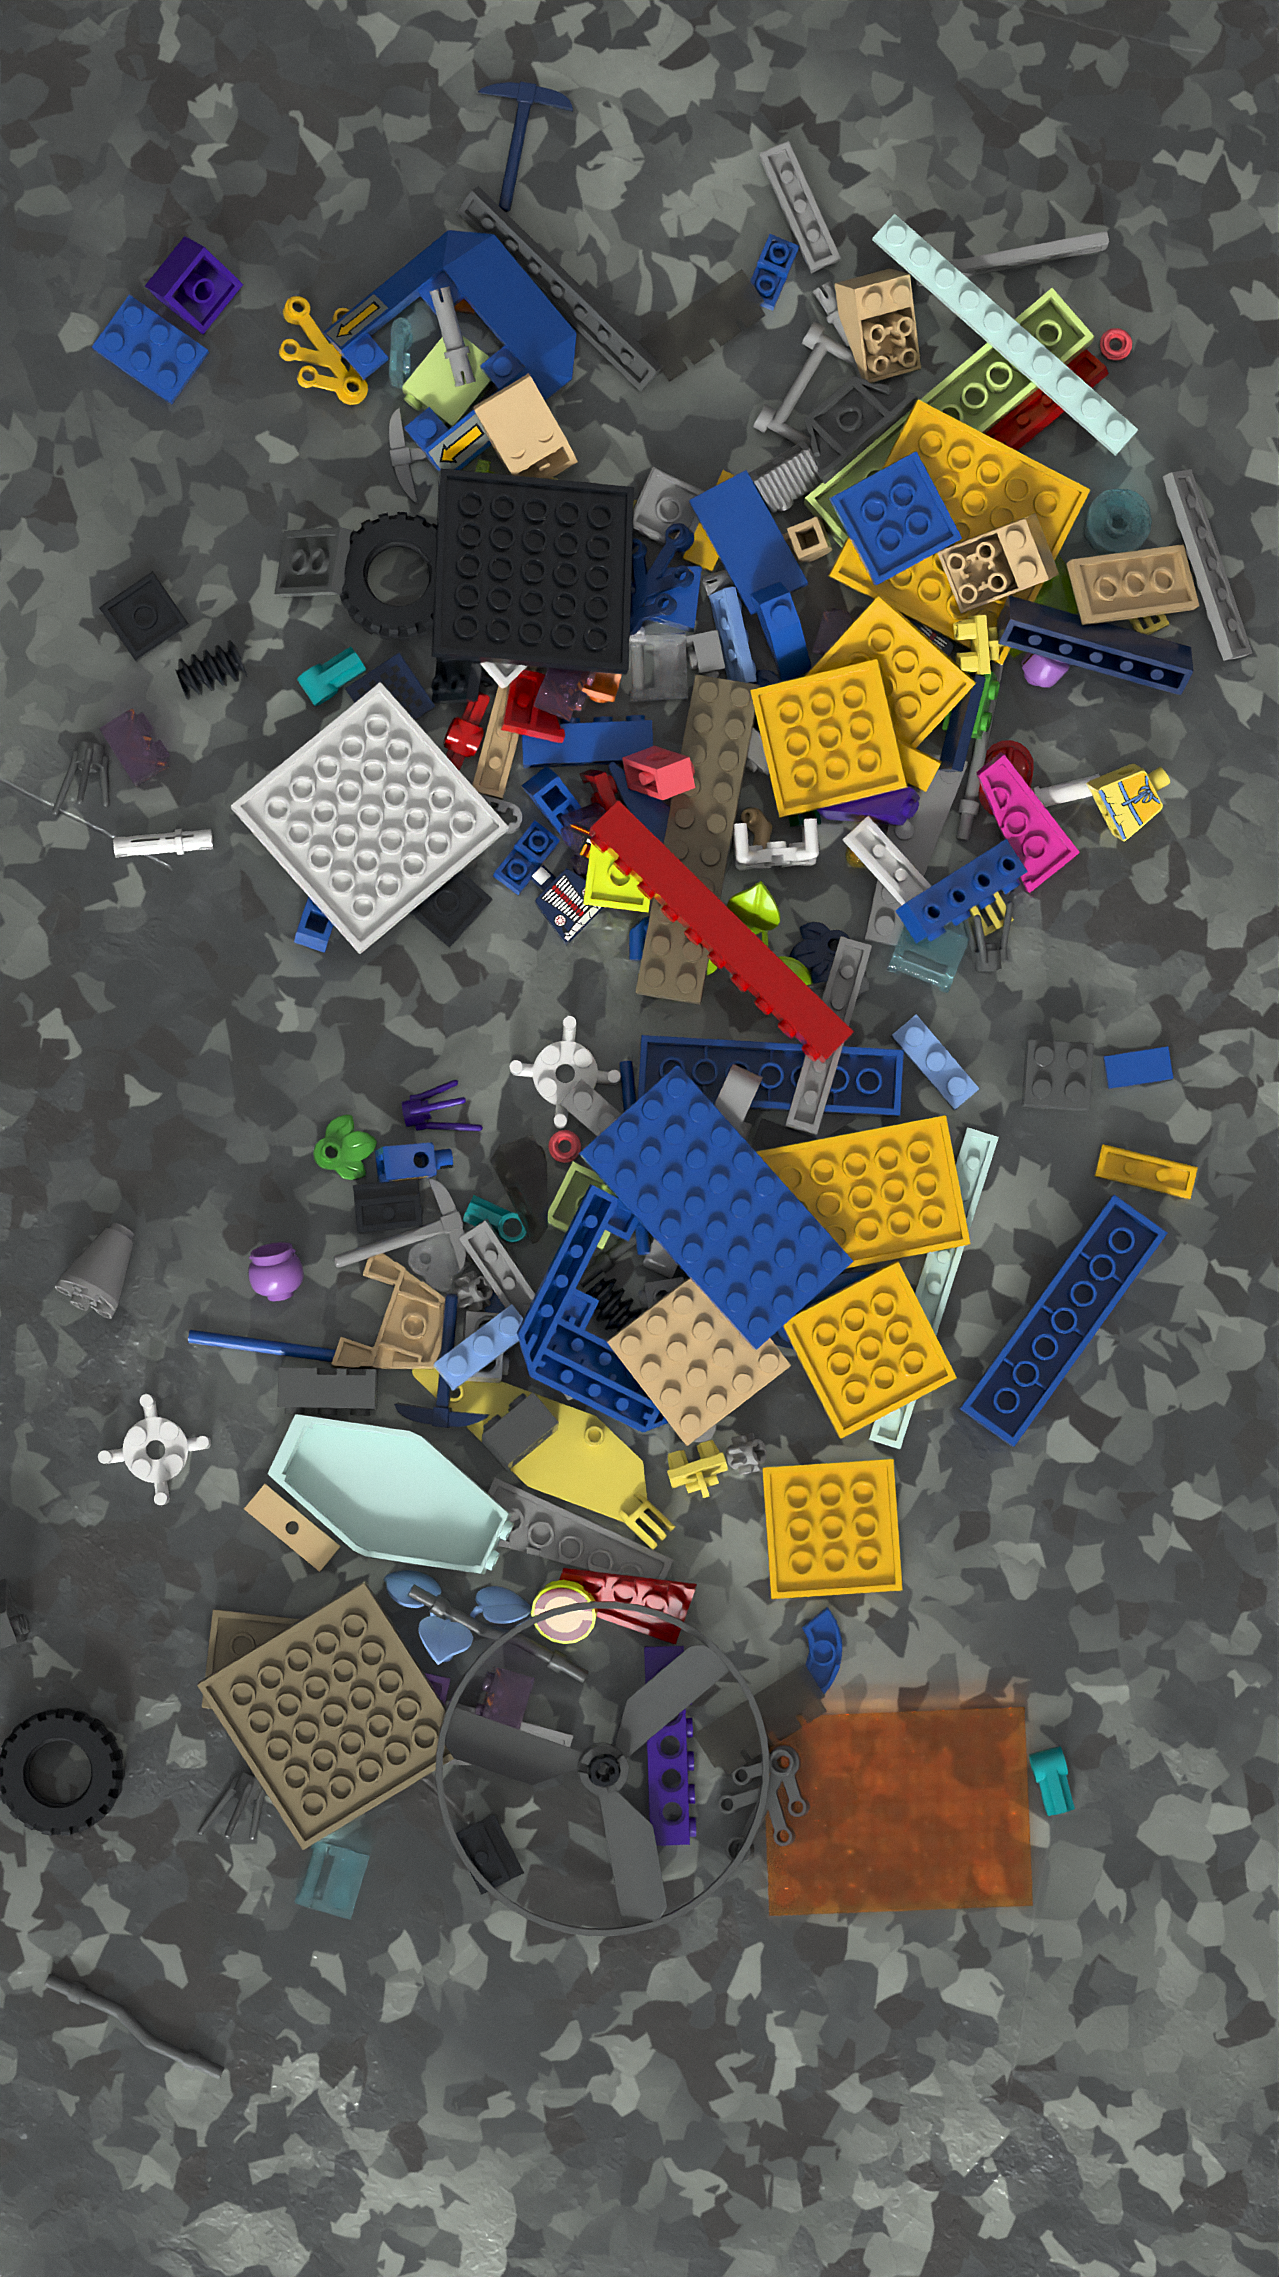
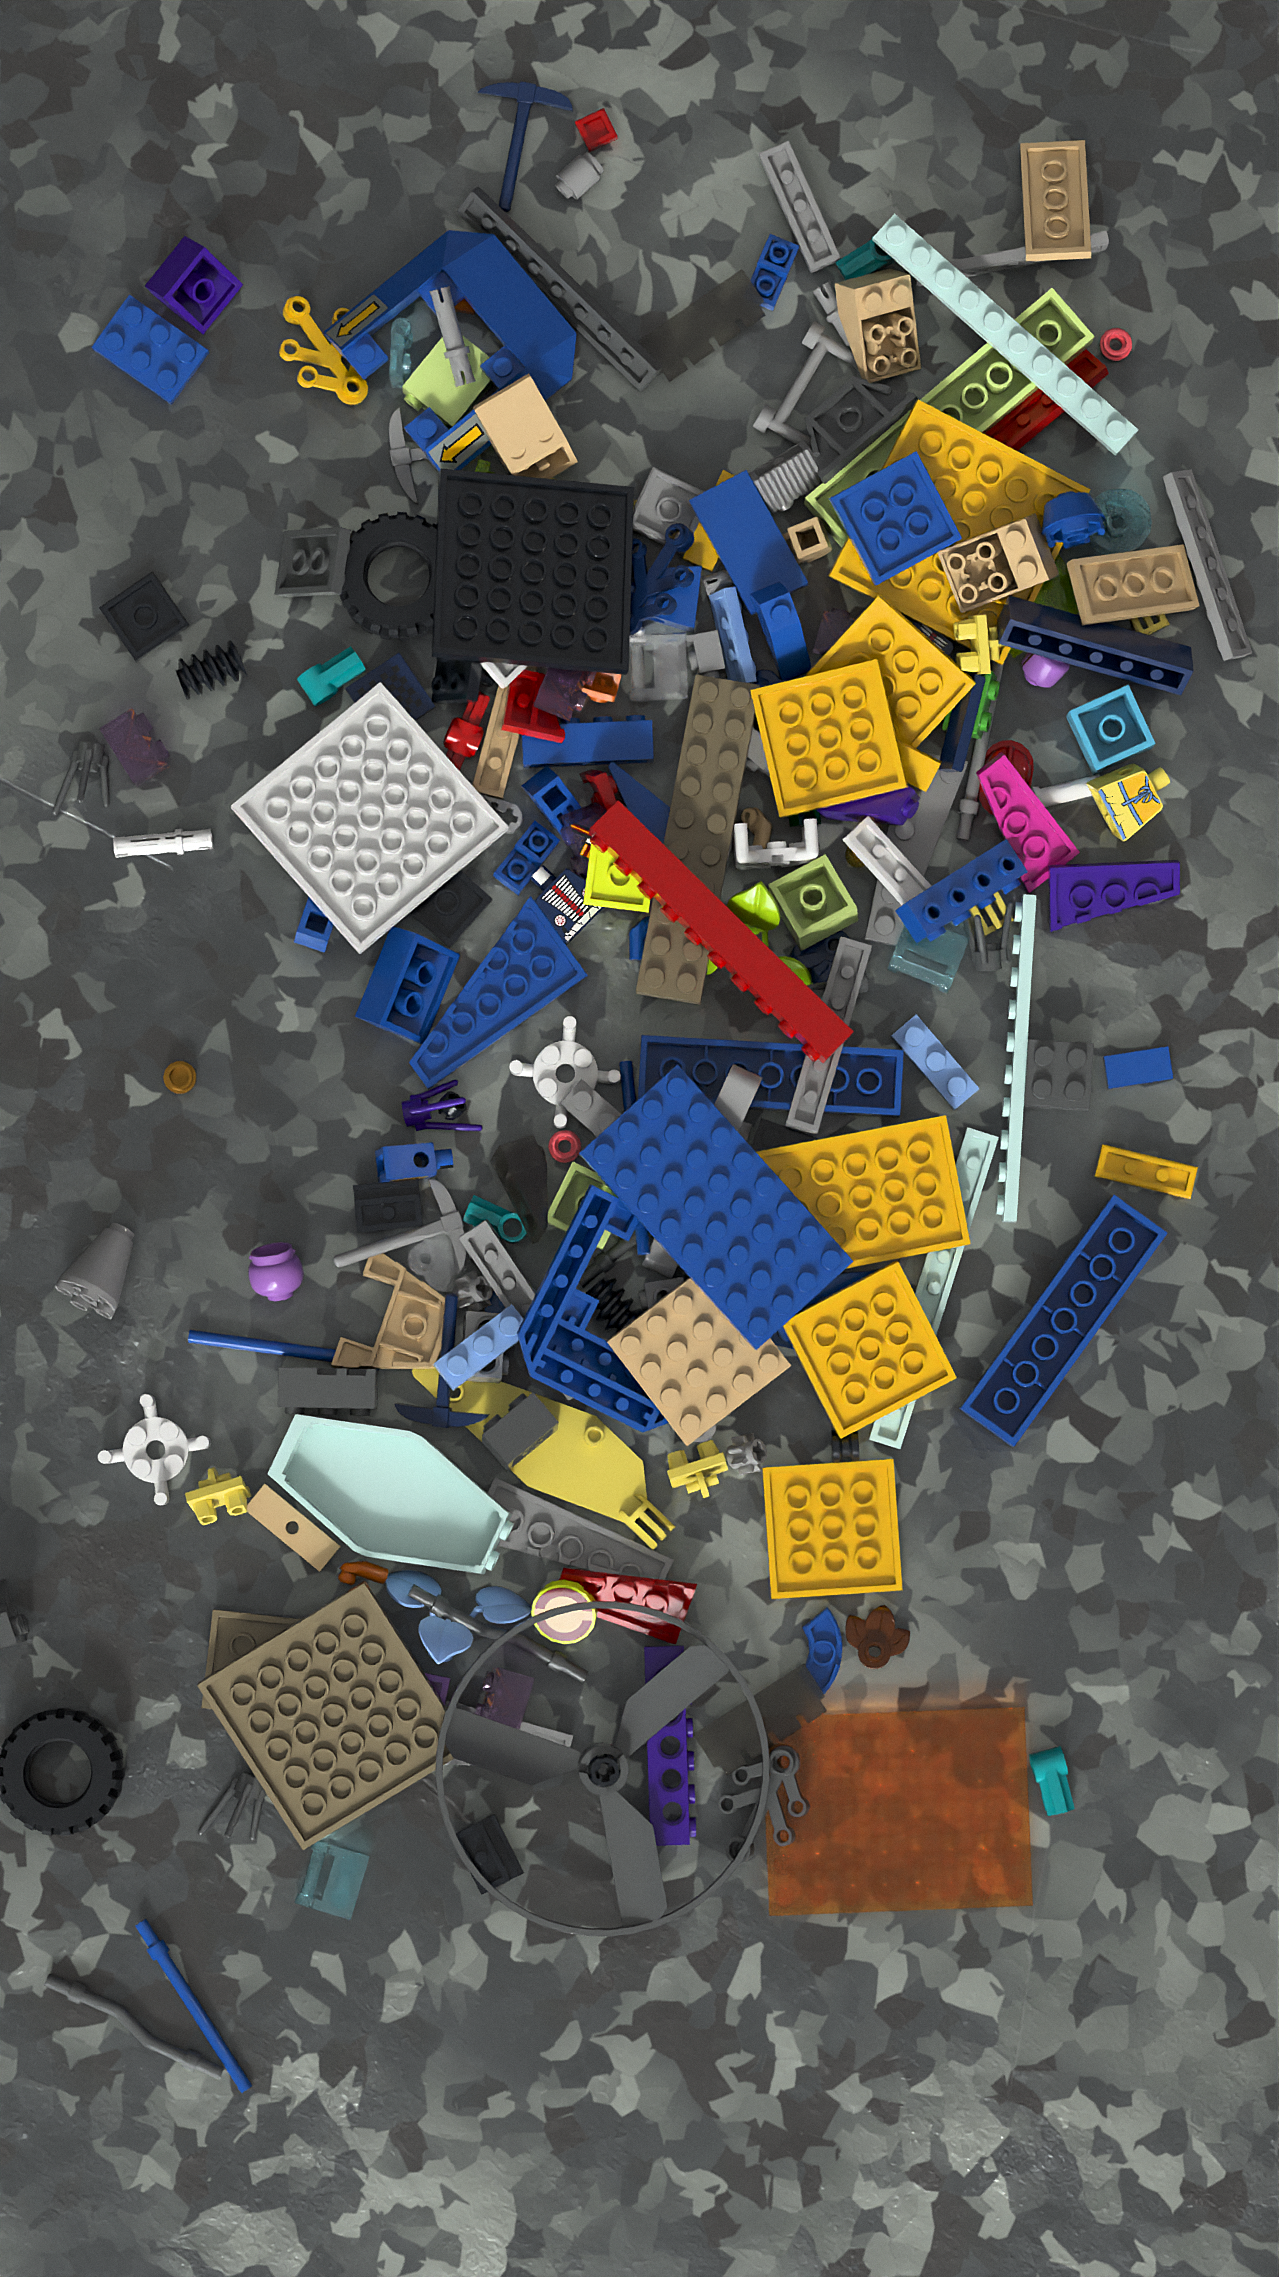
(159, 1951): none -> blue bar
(179, 1077): none -> pearl gold plate
(216, 1492): none -> light yellow hips
(349, 1148): bright green plate -> none
(363, 1569): none -> orange arm
(407, 985): none -> blue slope
(454, 1111): none -> black hinge
(511, 984): none -> blue wing
(578, 176): none -> light grey brick
(596, 130): none -> red tile
(659, 772): coral brick -> none
(813, 902): none -> yellowish green brick
(845, 1448): none -> black wheel
(862, 261): none -> teal piece
(876, 1632): none -> reddish brown plate
(1017, 1044): none -> light aqua plate
(1055, 200): none -> tan plate
(1071, 519): none -> blue cone
(1097, 889): none -> dark purple wing
(1110, 729): none -> medium azure brick

